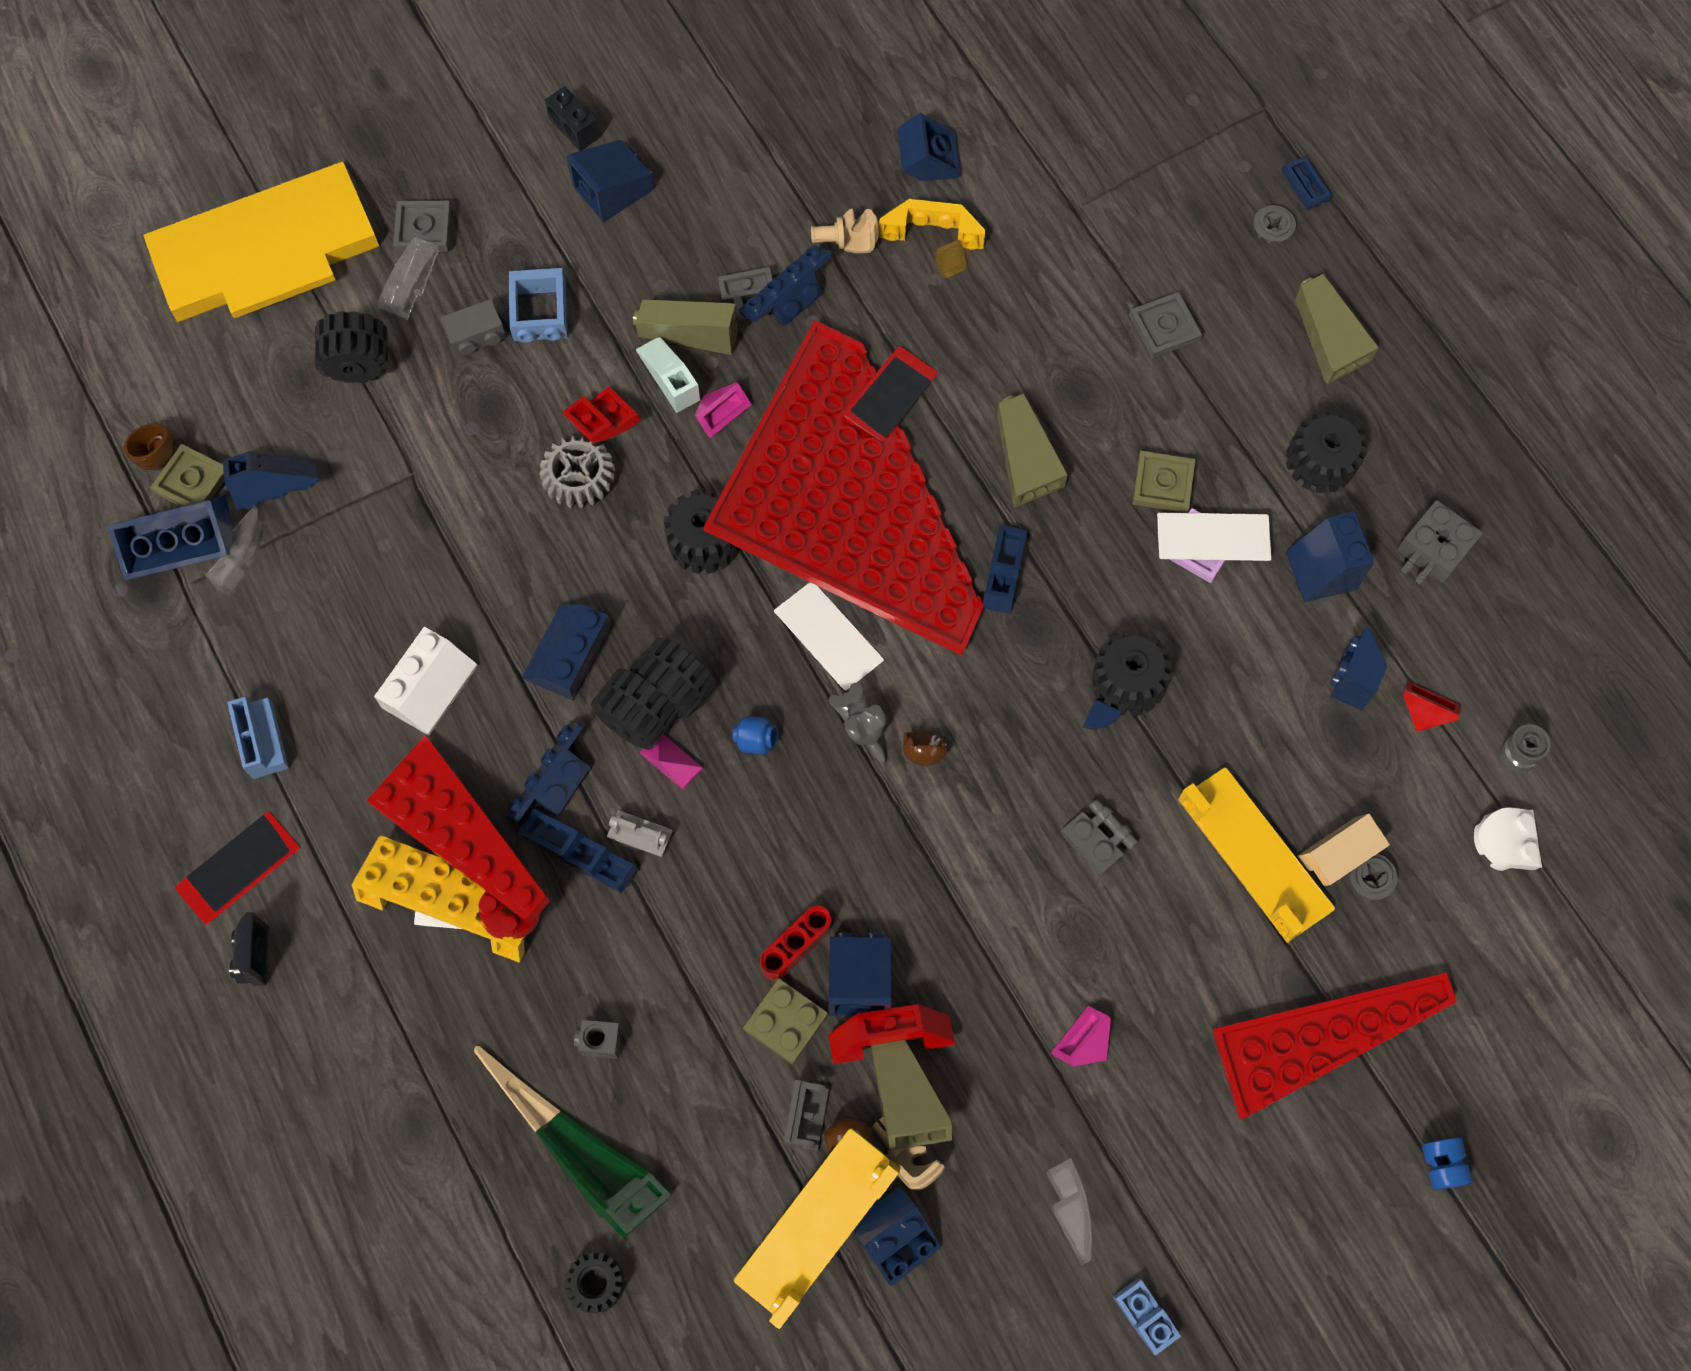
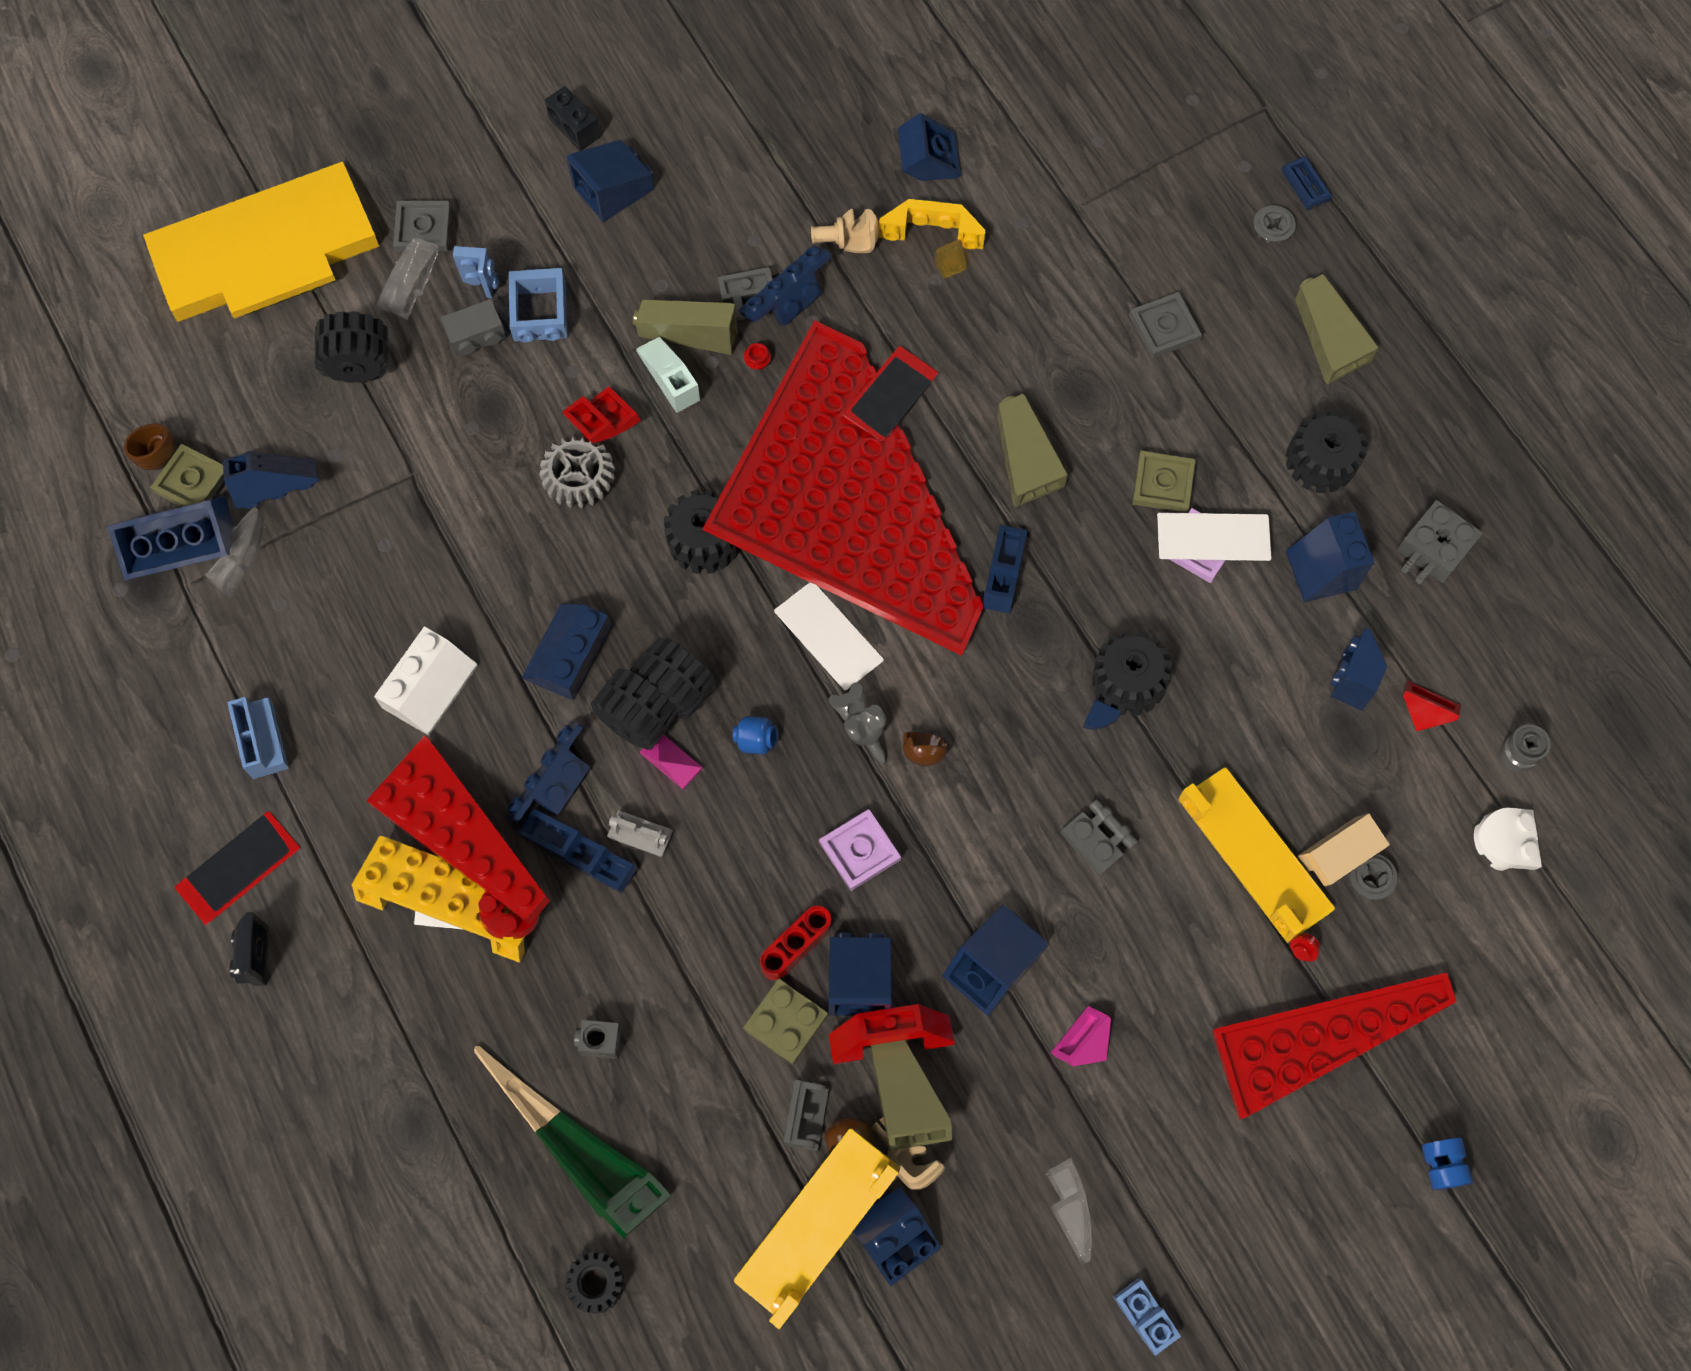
(476, 268): none -> medium blue bracket
(721, 408): dark pink slope -> none
(757, 356): none -> red plate
(859, 850): none -> lavender plate
(995, 959): none -> dark blue slope
(1305, 947): none -> red plate

